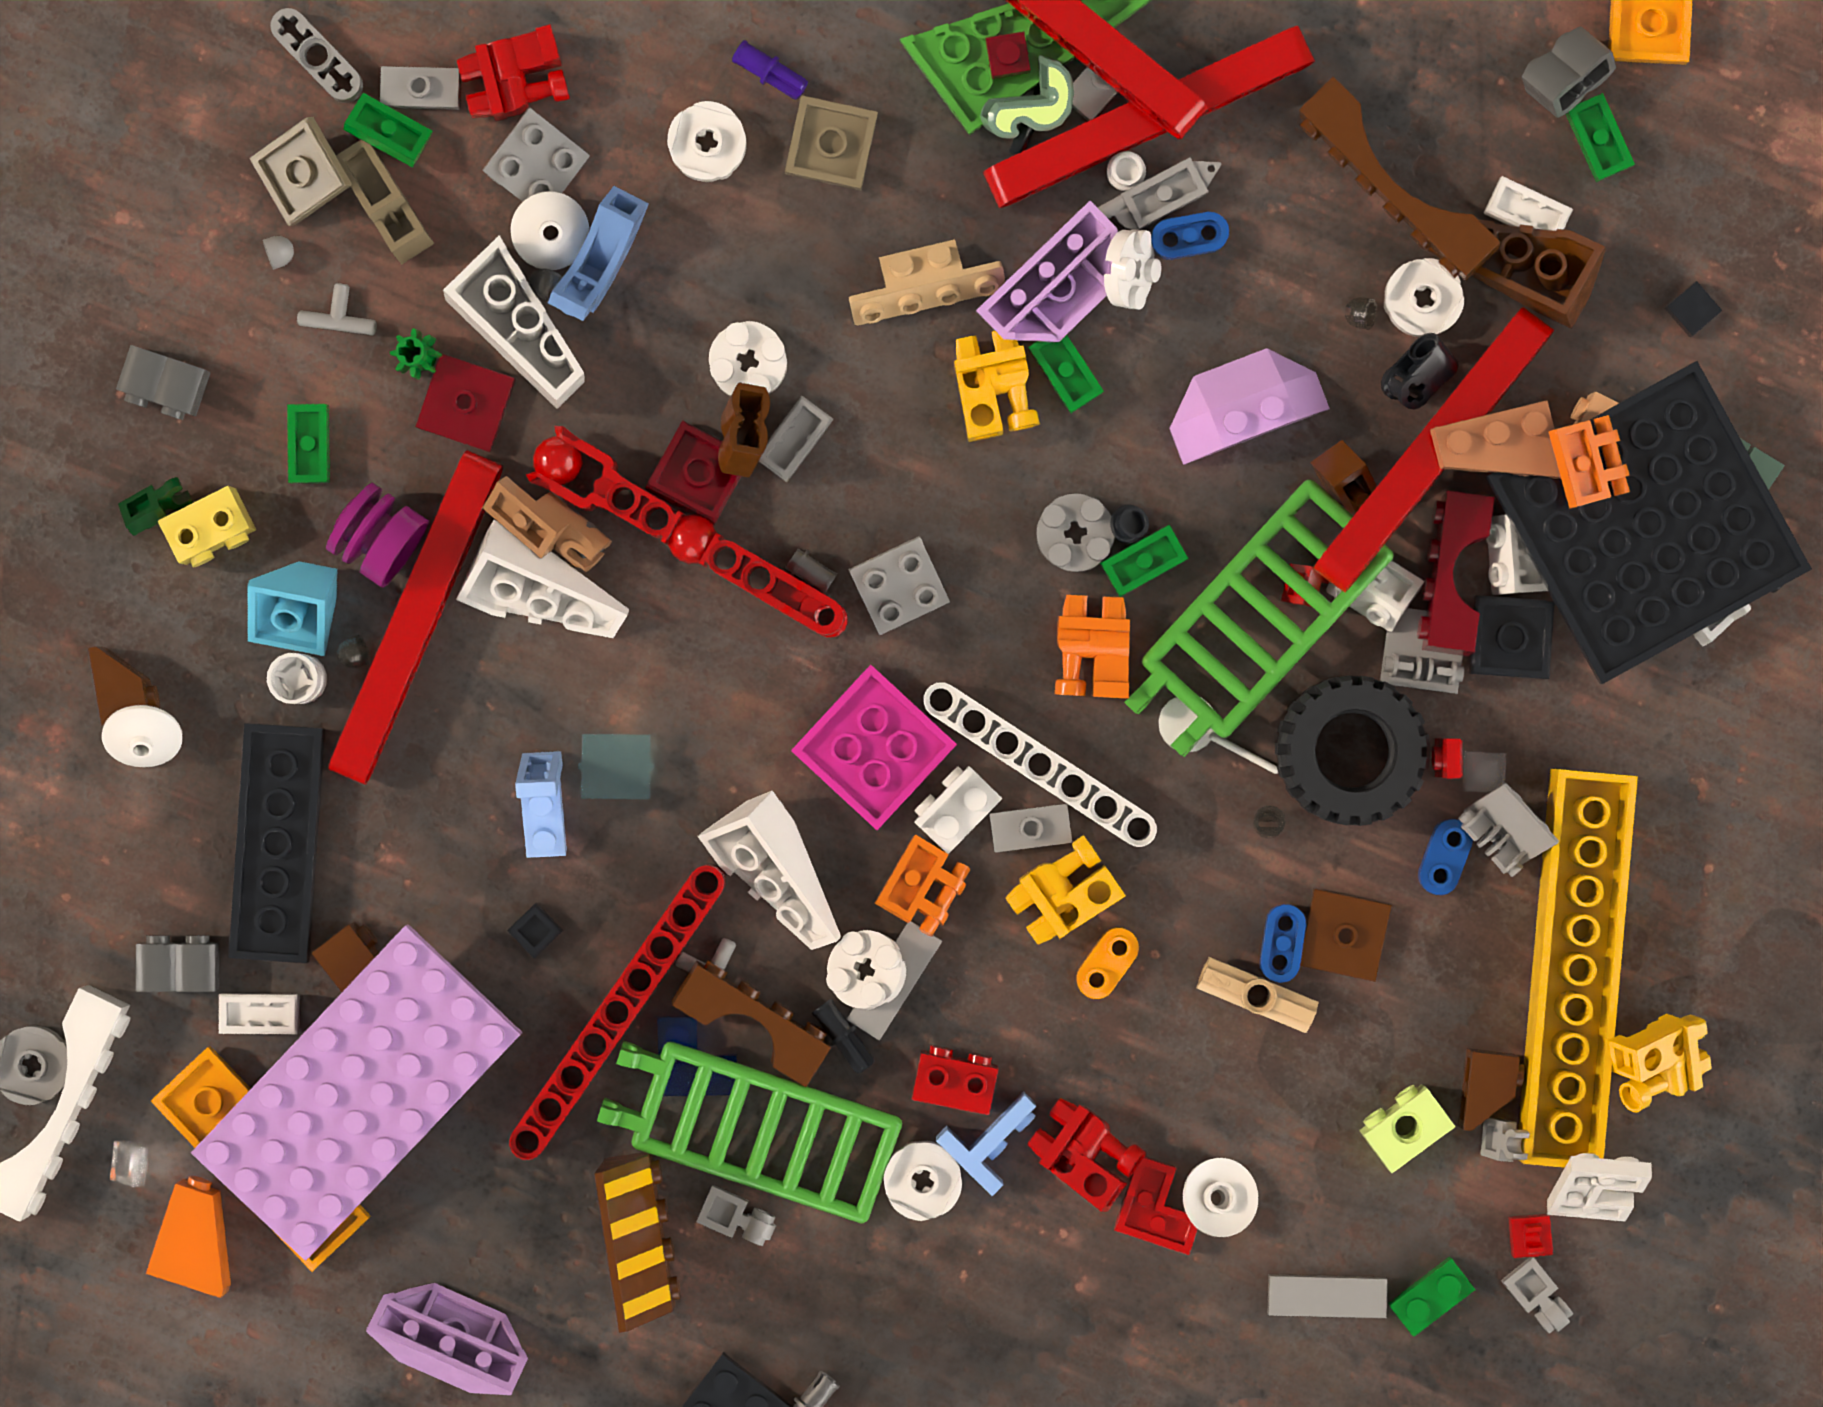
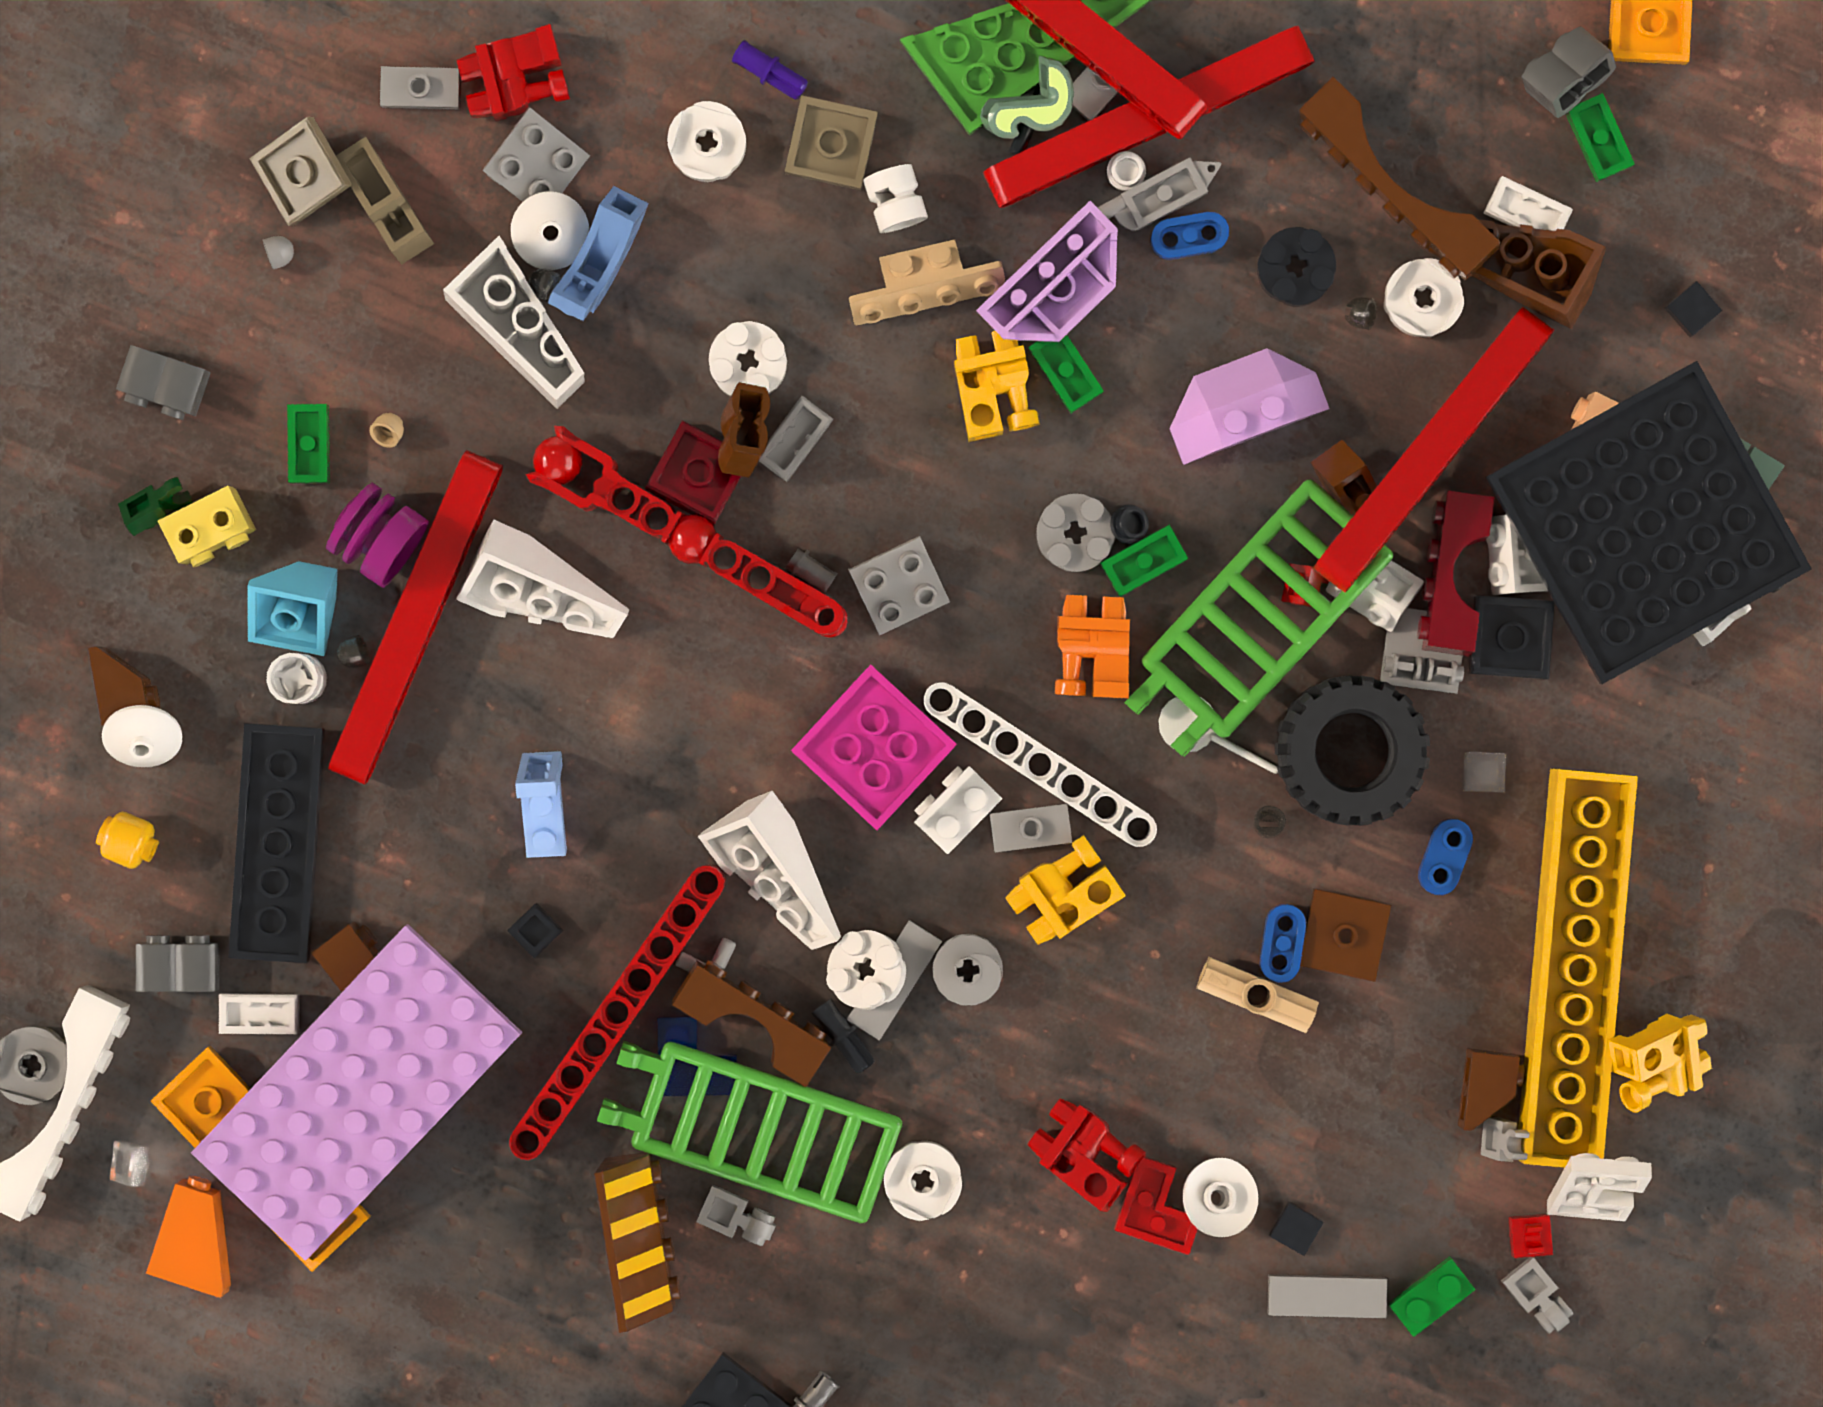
(127, 840): none -> yellow head
(305, 28): light grey beam -> none
(337, 318): light grey piece -> none
(387, 130): green plate -> none
(387, 430): none -> tan hinge
(420, 362): green gear -> none
(450, 1338): lavender wedge -> none
(465, 403): dark red plate -> none
(547, 525): medium nougat plate -> none
(616, 766): clear light blue piece -> none
(895, 198): none -> white wheel
(913, 878): orange plate -> none
(955, 1080): red brick -> none
(983, 982): none -> light grey piece
(989, 1143): light blue bracket -> none
(1007, 55): dark red plate -> none
(1107, 963): light orange plate -> none
(1131, 269): white plate -> none
(1277, 254): none -> black plate
(1296, 1228): none -> black tile
(1423, 371): black piece -> none
(1429, 1126): yellowish green brick -> none
(1447, 758): red plate -> none
(1500, 442): nougat wing -> none
(1509, 827): light grey hinge -> none
(1581, 462): orange plate -> none

